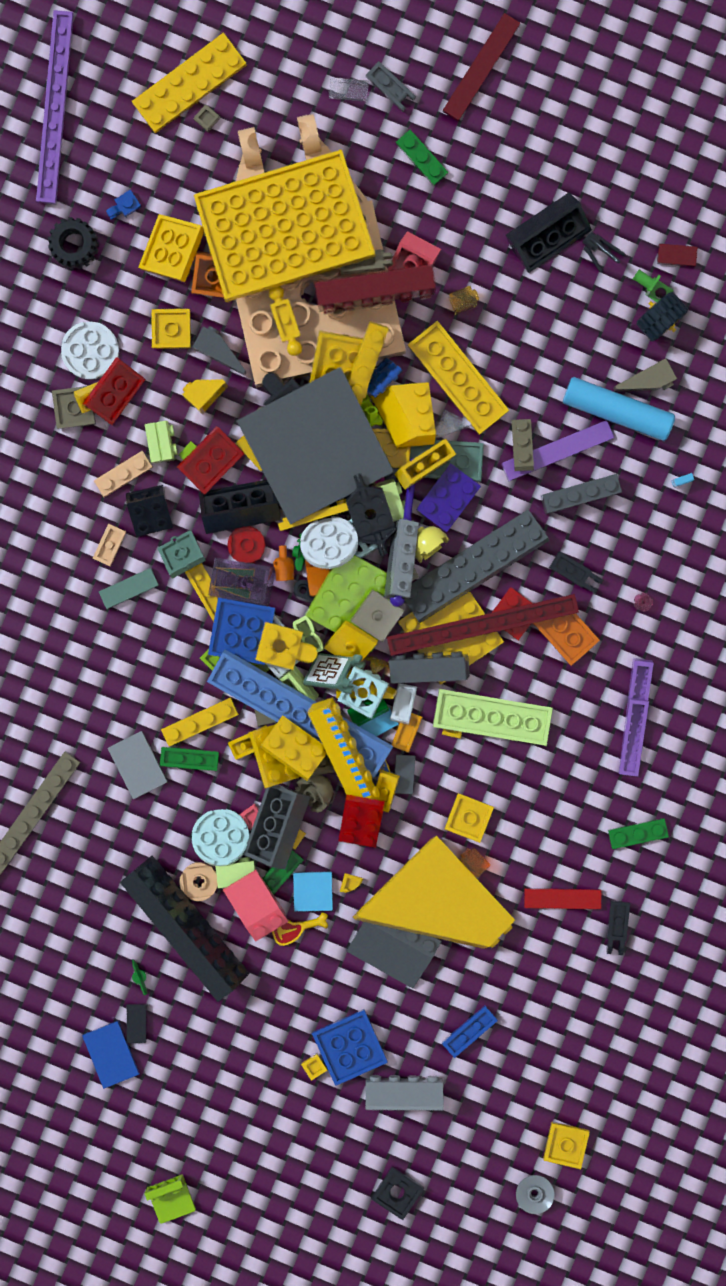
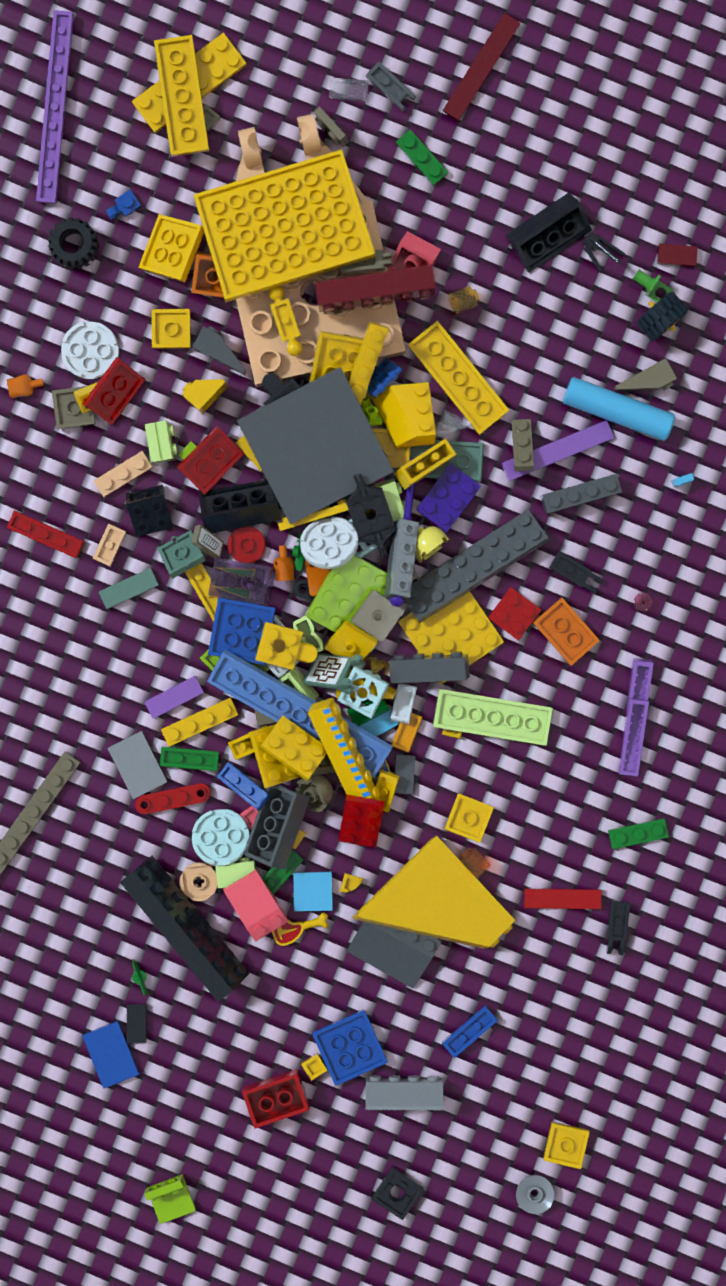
(22, 386): none -> orange piece
(45, 534): none -> red tile
(173, 798): none -> red plate
(174, 697): none -> medium lavender tile
(181, 95): none -> yellow plate
(207, 542): none -> tile
(243, 786): none -> tile
(275, 1098): none -> red brick
(326, 122): none -> dark tan plate
(482, 624): dark red plate -> none

